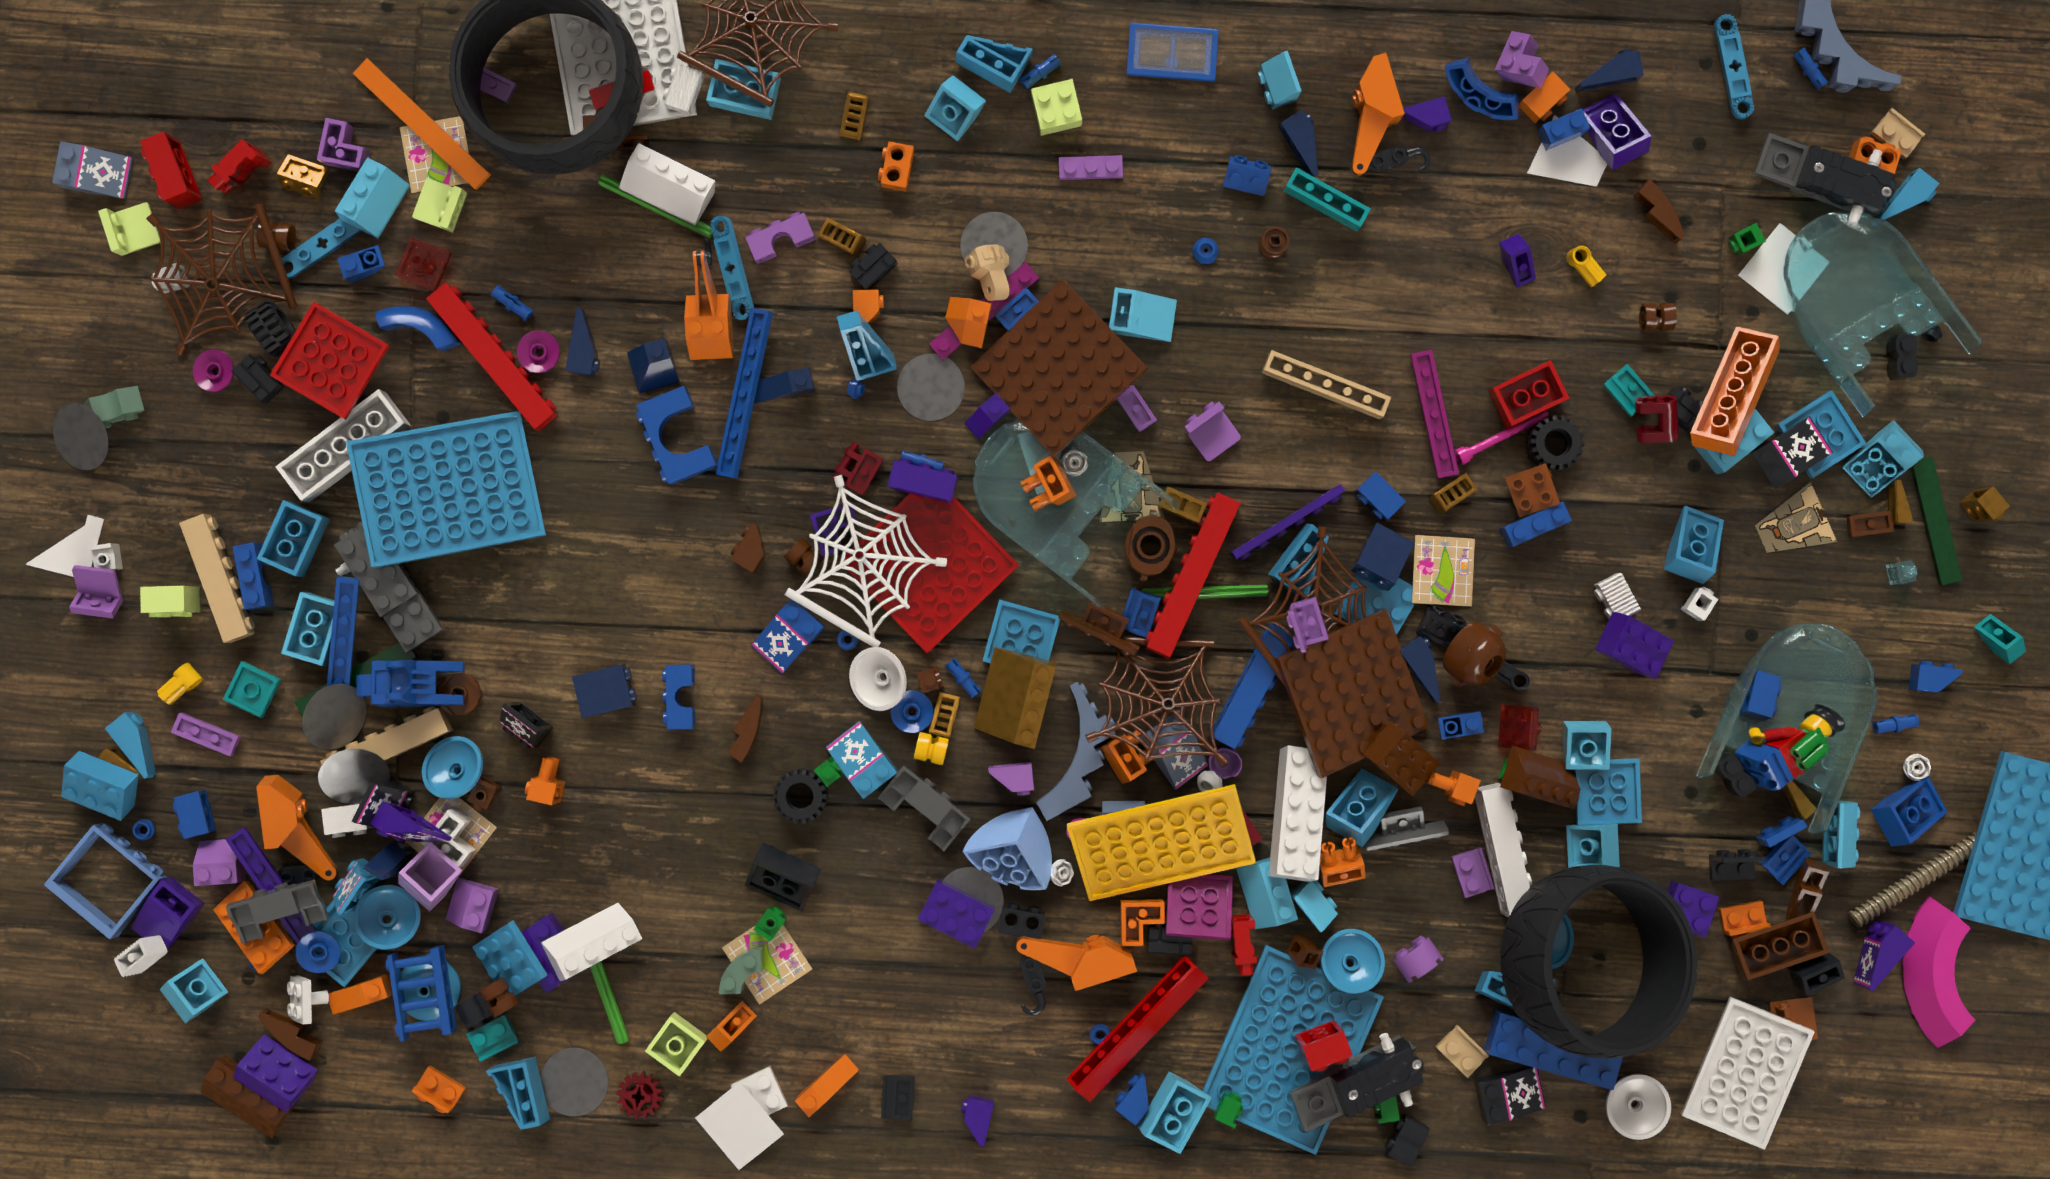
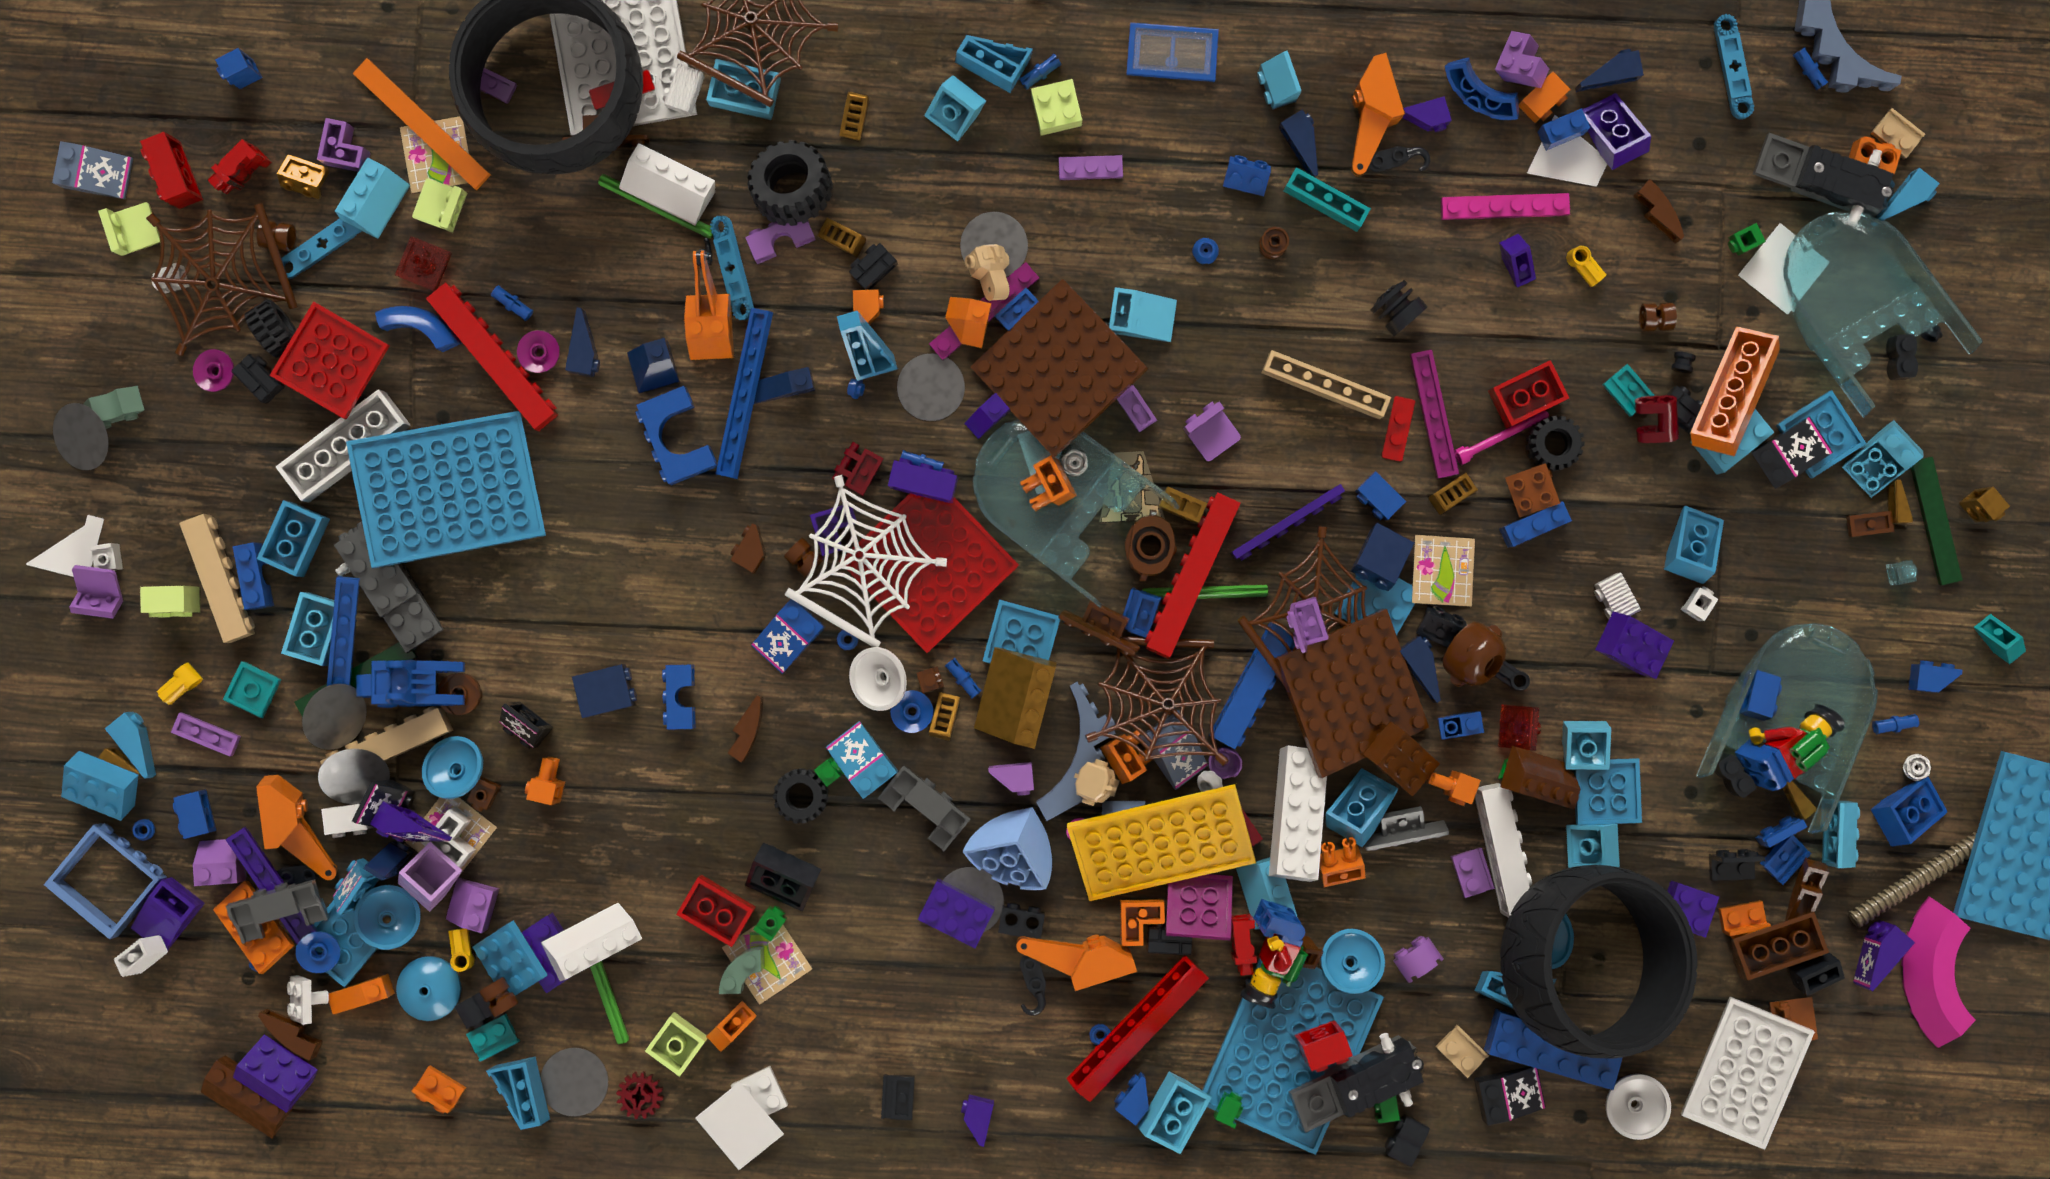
(193, 990): medium azure slope -> none
(238, 68): none -> blue brick
(361, 264): blue slope -> none
(442, 1000): blue fence -> none
(460, 946): none -> yellow piece
(716, 910): none -> red brick
(783, 160): none -> black tyre
(826, 1085): orange slope -> none
(902, 166): orange brick -> none
(931, 748): yellow wheel -> none
(1061, 872): white plate -> none
(1096, 782): none -> tan piece
(1280, 955): none -> piece
(1297, 553): dark azure wedge -> none
(1314, 904): medium azure slope -> none
(1398, 307): none -> black wheel
(1398, 428): none -> red piece
(1505, 206): none -> dark pink plate
(1683, 362): none -> black wheel
(1796, 523): sticker -> none

